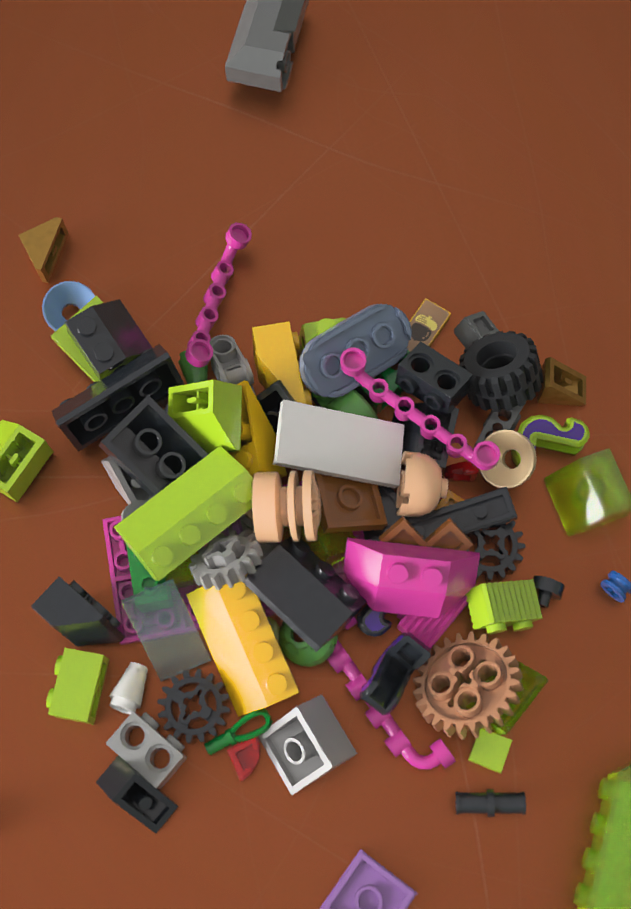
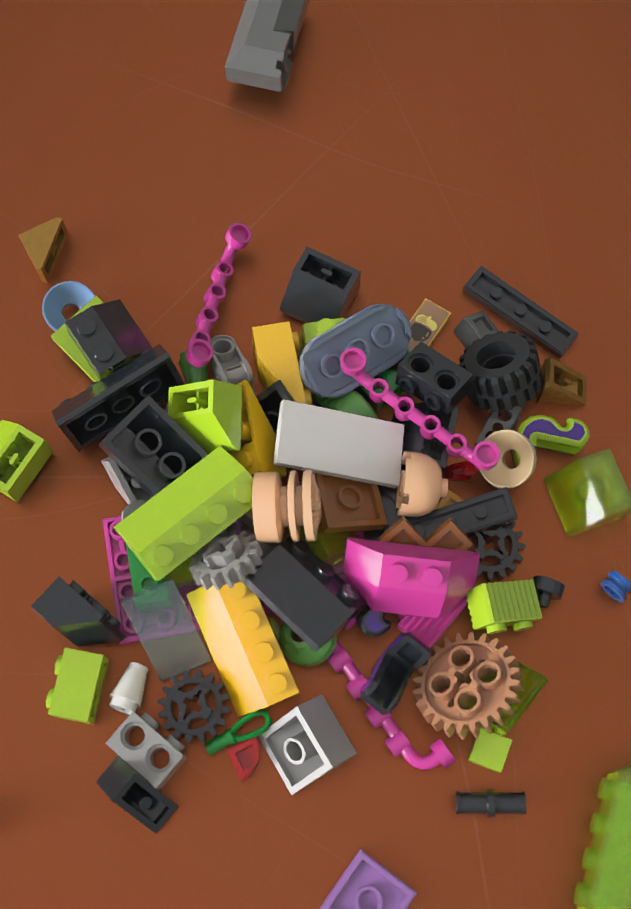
(320, 288): none -> black slope
(520, 312): none -> black tile

